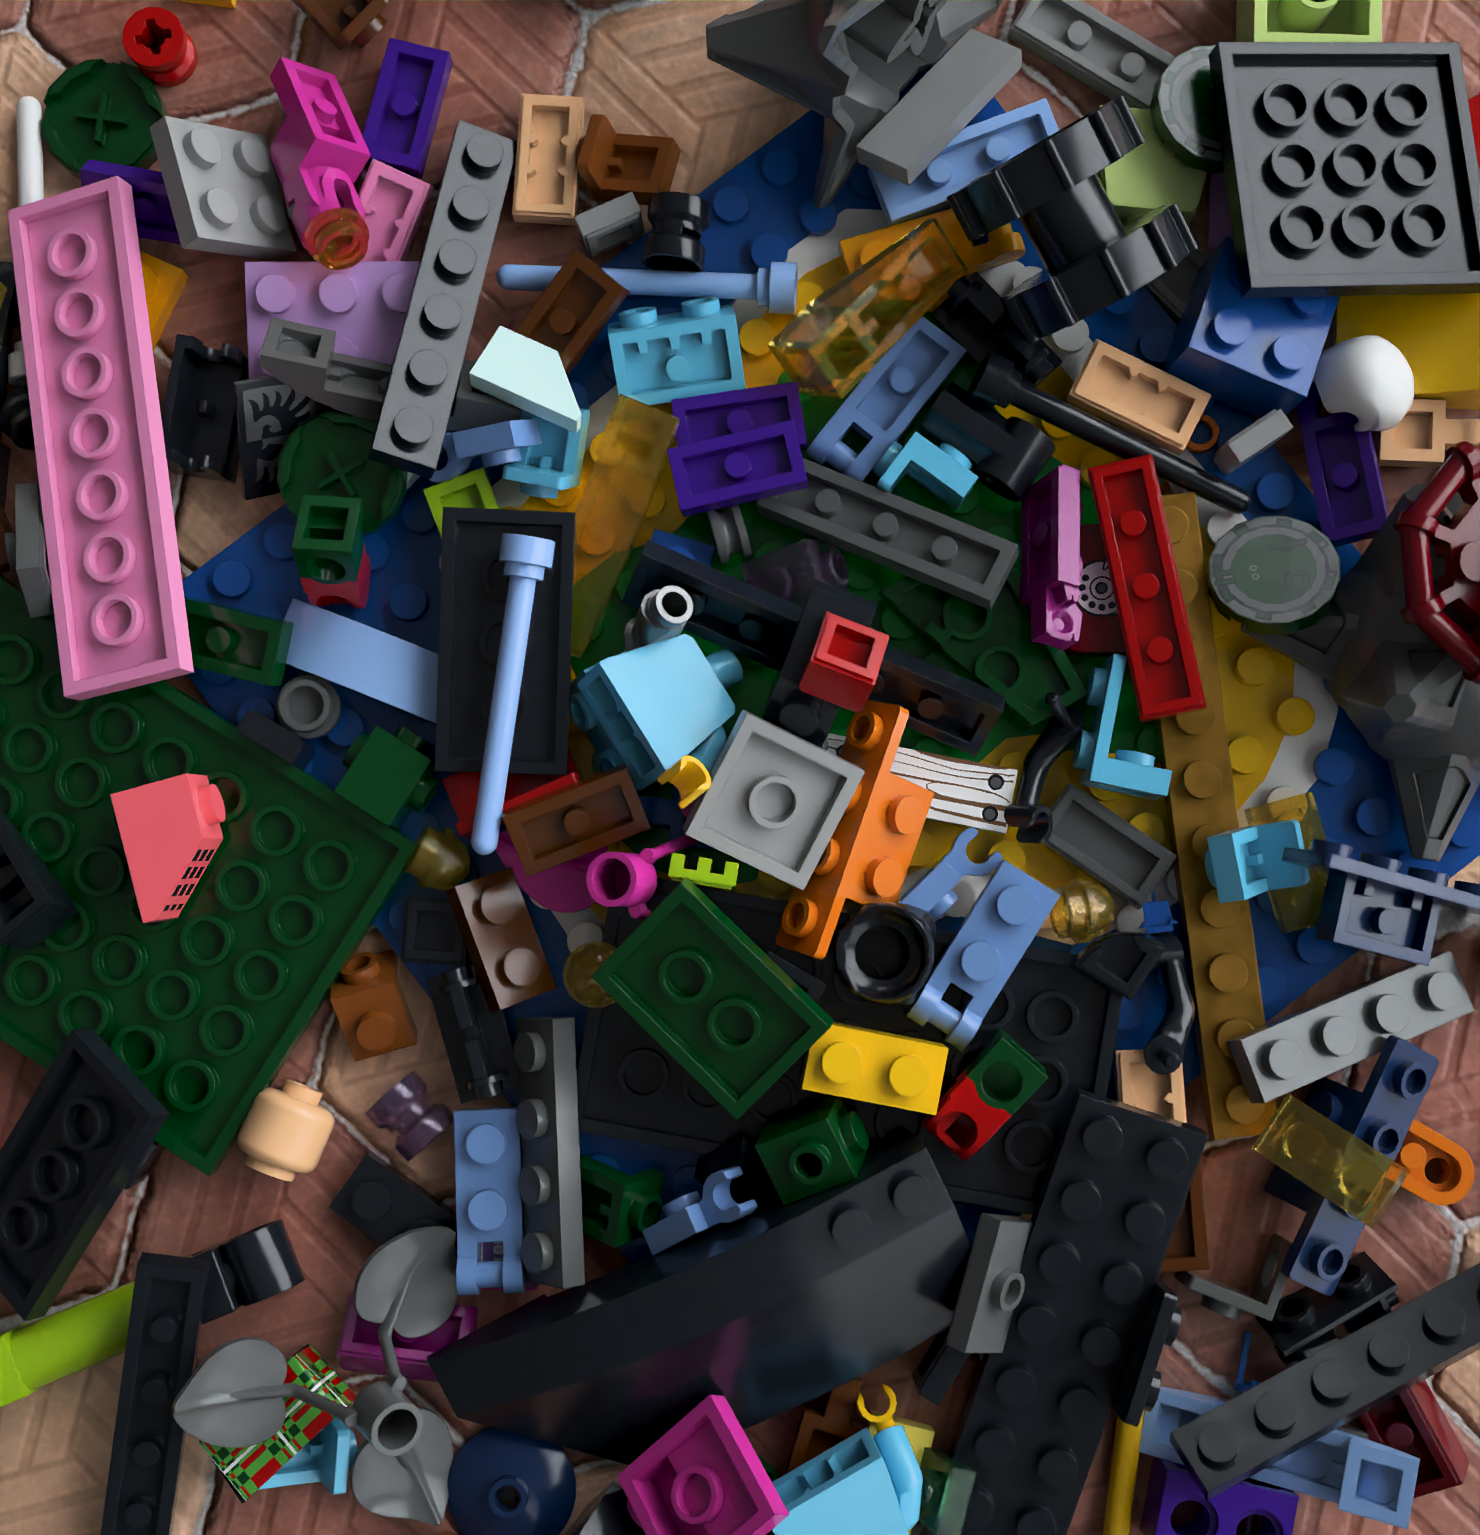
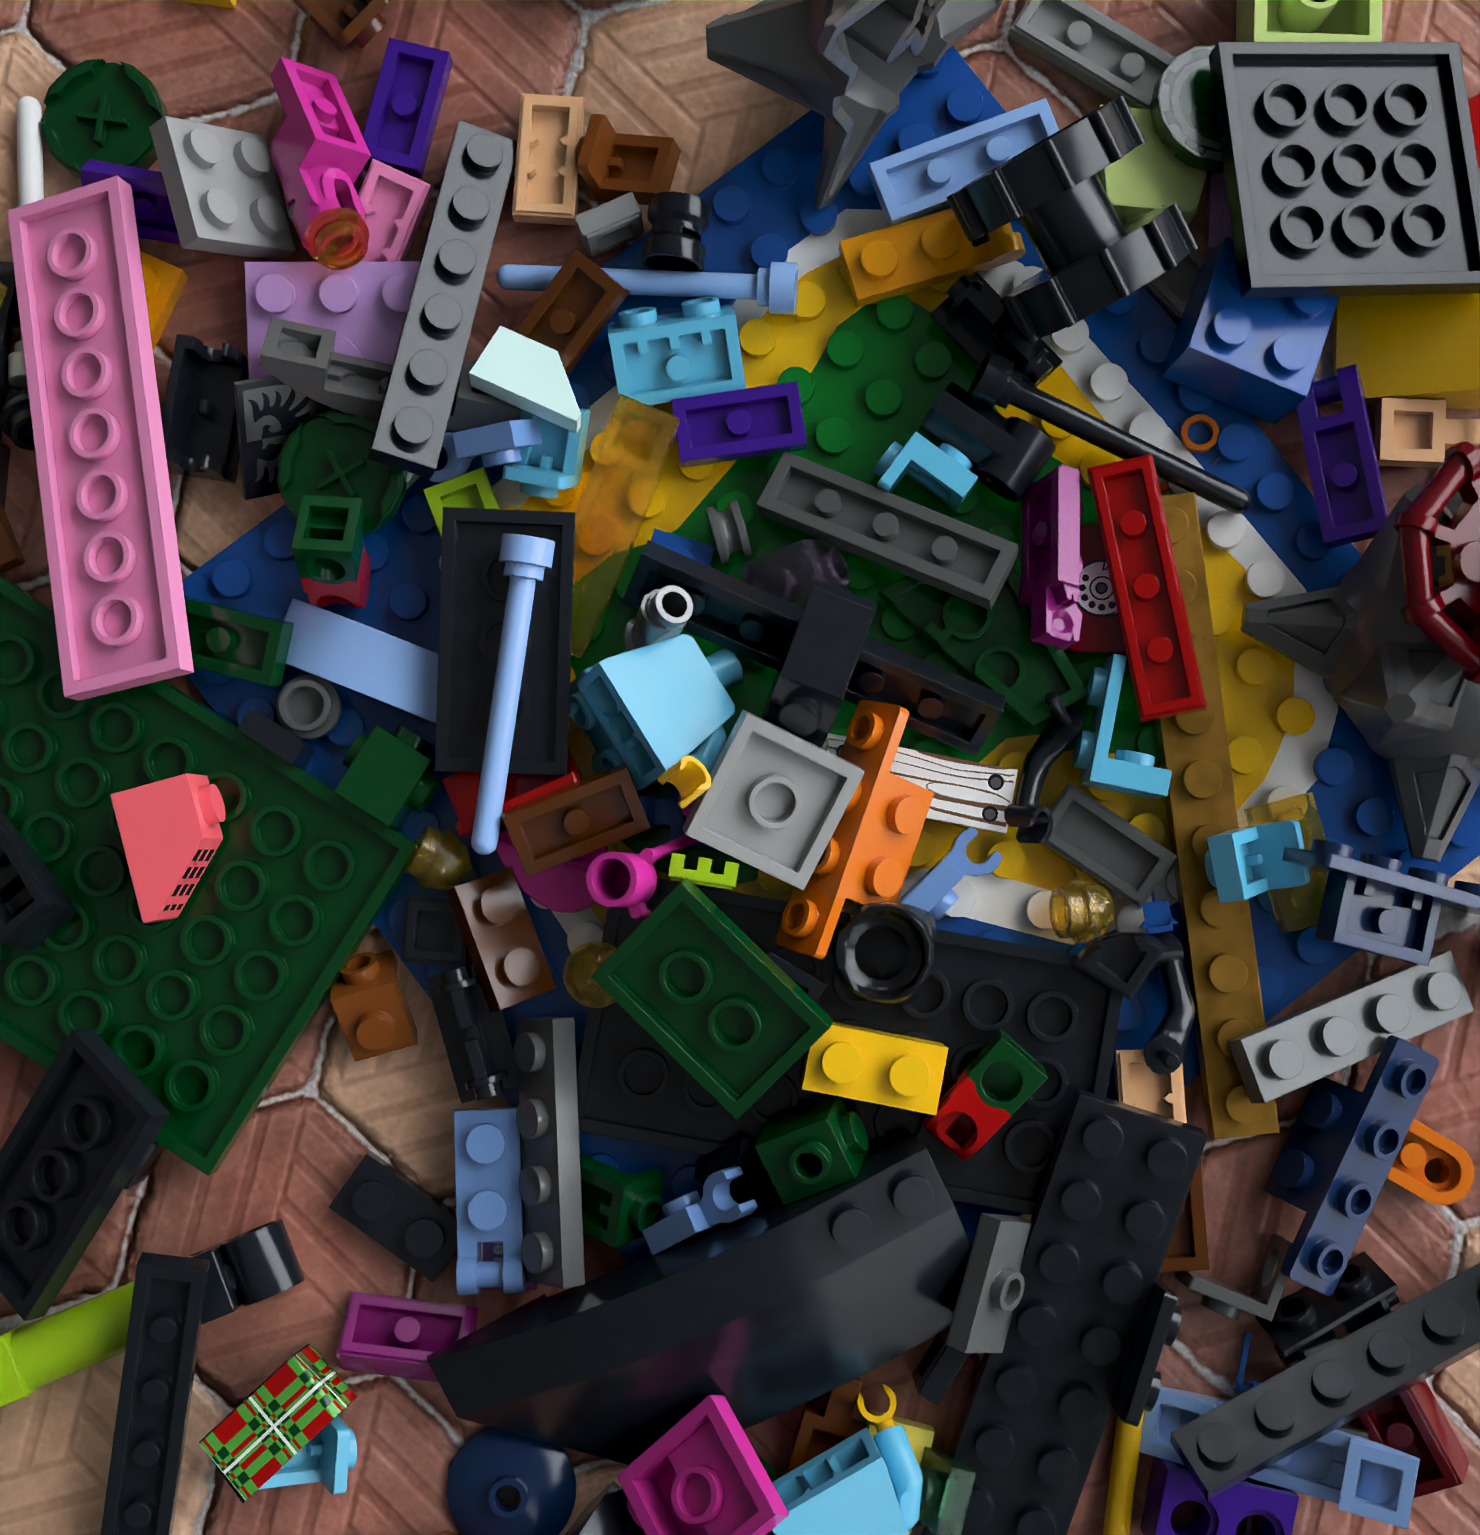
(28, 550): dark grey plate -> none
(172, 58): red wheel -> none
(285, 1131): light nougat head -> none
(407, 1111): clear purple wheel -> none
(408, 1450): dark grey plant -> none
(737, 468): dark purple plate -> none
(844, 662): red slope -> none
(867, 312): clear yellow slope -> none
(888, 399): medium blue plate -> none
(939, 106): light grey tile -> none
(984, 952): medium blue plate -> none
(1138, 397): light nougat plate -> none
(1252, 441): light grey tile -> none
(1273, 574): tile -> none
(1330, 1160): clear yellow plate -> none
(1367, 380): white hair -> none

